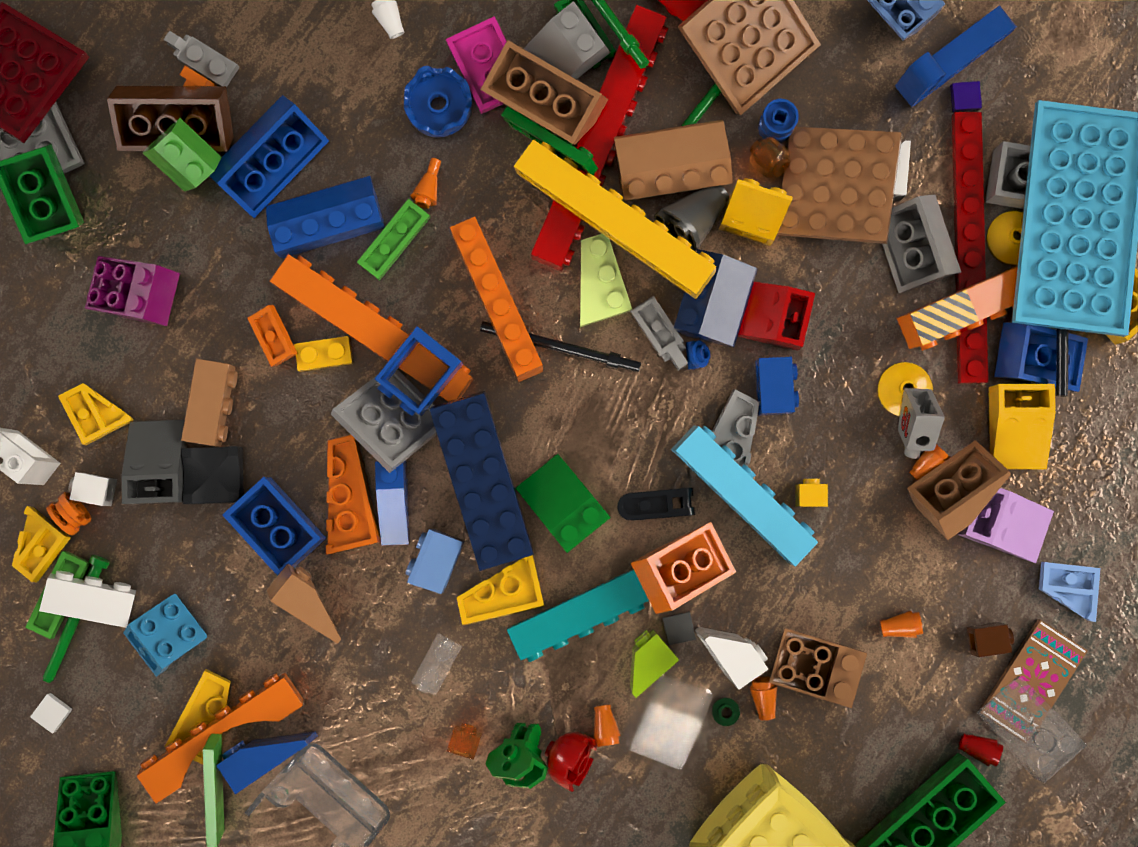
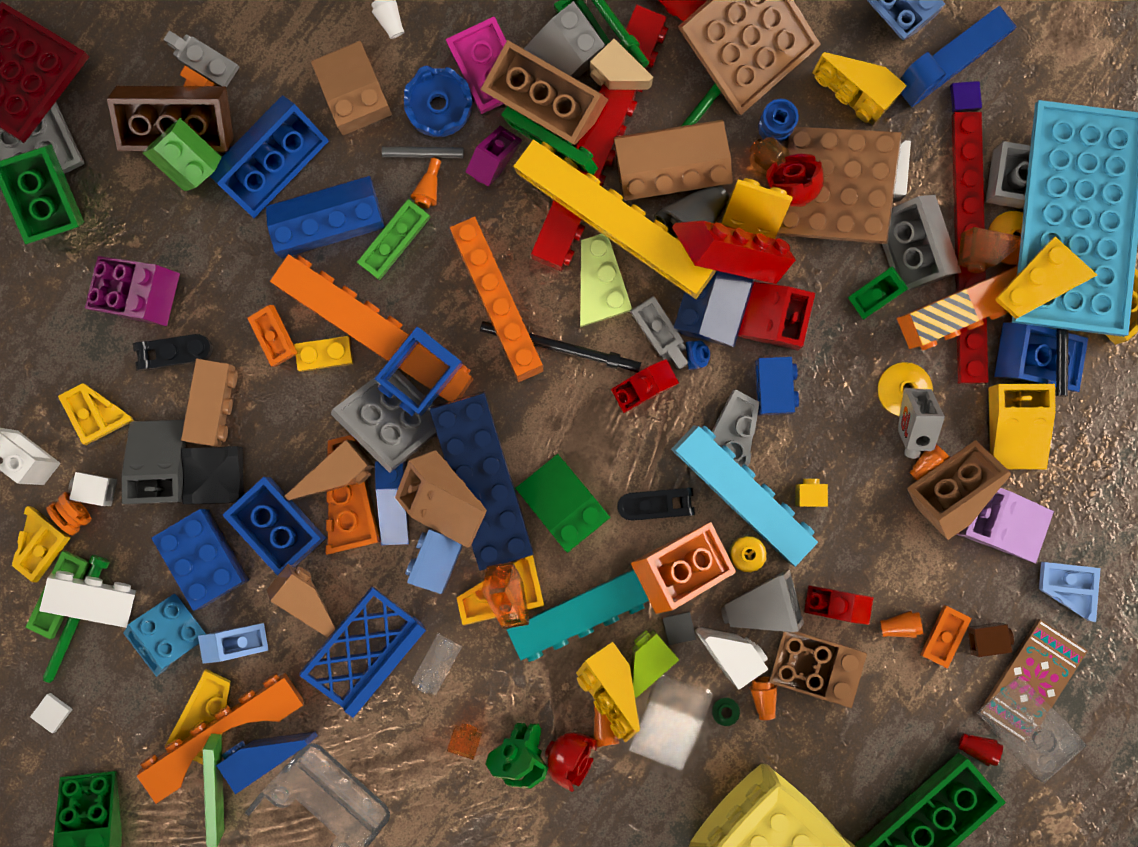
(172, 351): none -> black plate
(200, 559): none -> blue brick
(233, 643): none -> light blue slope
(340, 469): none -> medium nougat slope
(351, 88): none -> medium nougat slope
(379, 668): none -> blue fence
(422, 152): none -> dark grey bar
(440, 498): none -> medium nougat slope
(493, 155): none -> magenta slope
(506, 595): none -> clear orange slope
(610, 683): none -> yellow slope
(619, 70): none -> tan slope
(645, 385): none -> red slope
(735, 250): none -> red slope
(738, 549): none -> yellow head
(767, 606): none -> light grey slope
(799, 176): none -> red cylinder
(839, 605): none -> red slope
(859, 84): none -> yellow slope
(878, 292): none -> green slope
(945, 636): none -> orange plate
(985, 248): none -> clear orange slope
(1044, 278): none -> yellow wing

